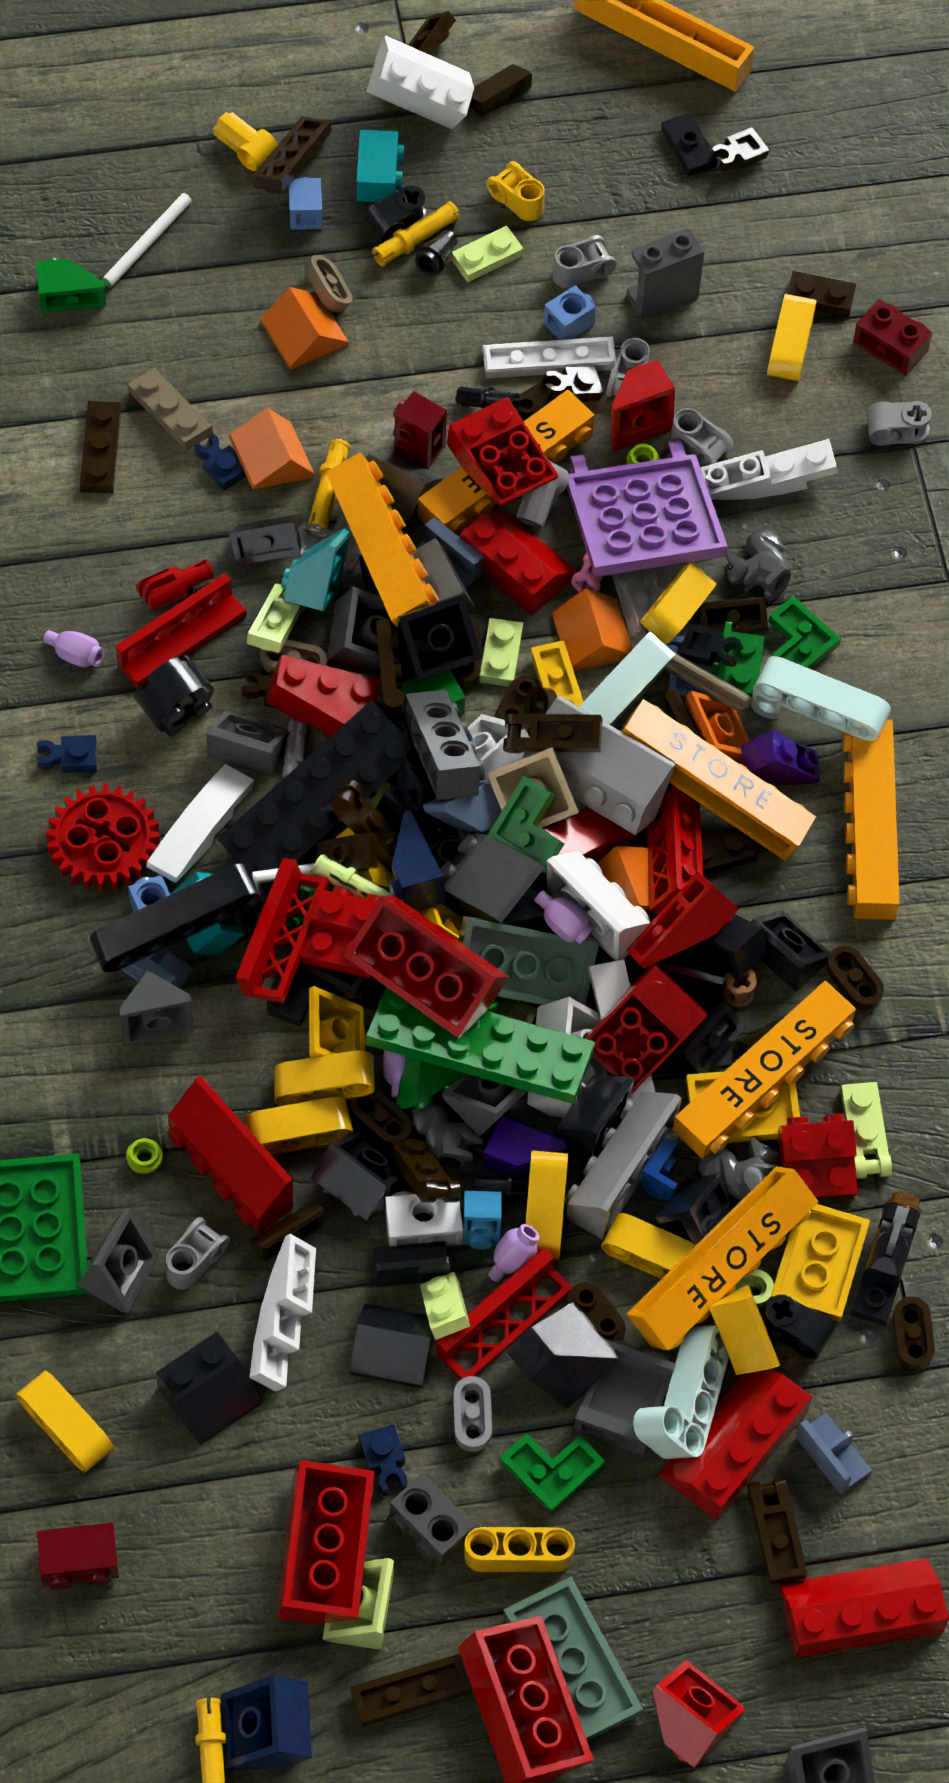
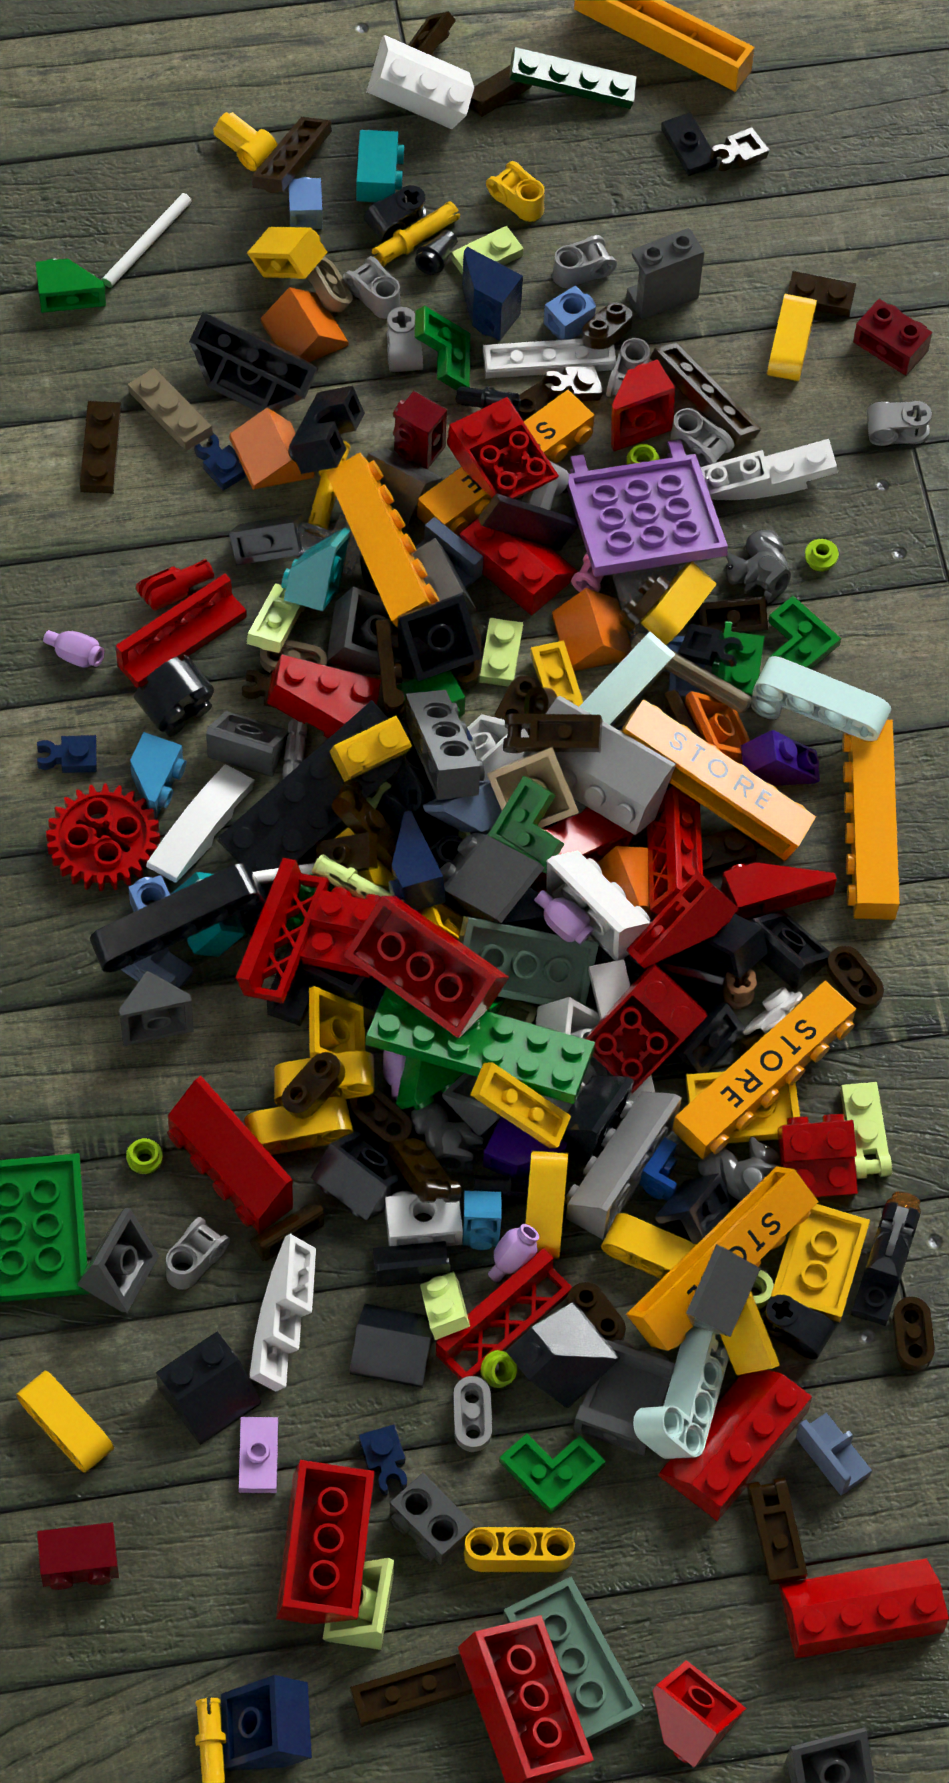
(155, 768): none -> dark azure slope
(249, 366): none -> black wedge
(258, 1455): none -> lavender plate
(287, 252): none -> yellow brick
(314, 1085): none -> dark brown plate
(319, 438): none -> black arch
(370, 748): none -> yellow brick
(374, 287): none -> light grey piece
(402, 347): none -> light grey piece
(450, 343): none -> green plate
(490, 294): none -> dark blue slope
(506, 1372): none -> lime plate
(520, 1105): none -> yellow plate
(528, 521): none -> black tile
(572, 78): none -> plate
(607, 326): none -> dark brown plate
(635, 611): none -> dark brown plate
(705, 393): none -> dark brown plate
(722, 1292): none -> dark grey slope
(770, 888): none -> red slope
(777, 1007): none -> white plate
(821, 562): none -> lime plate

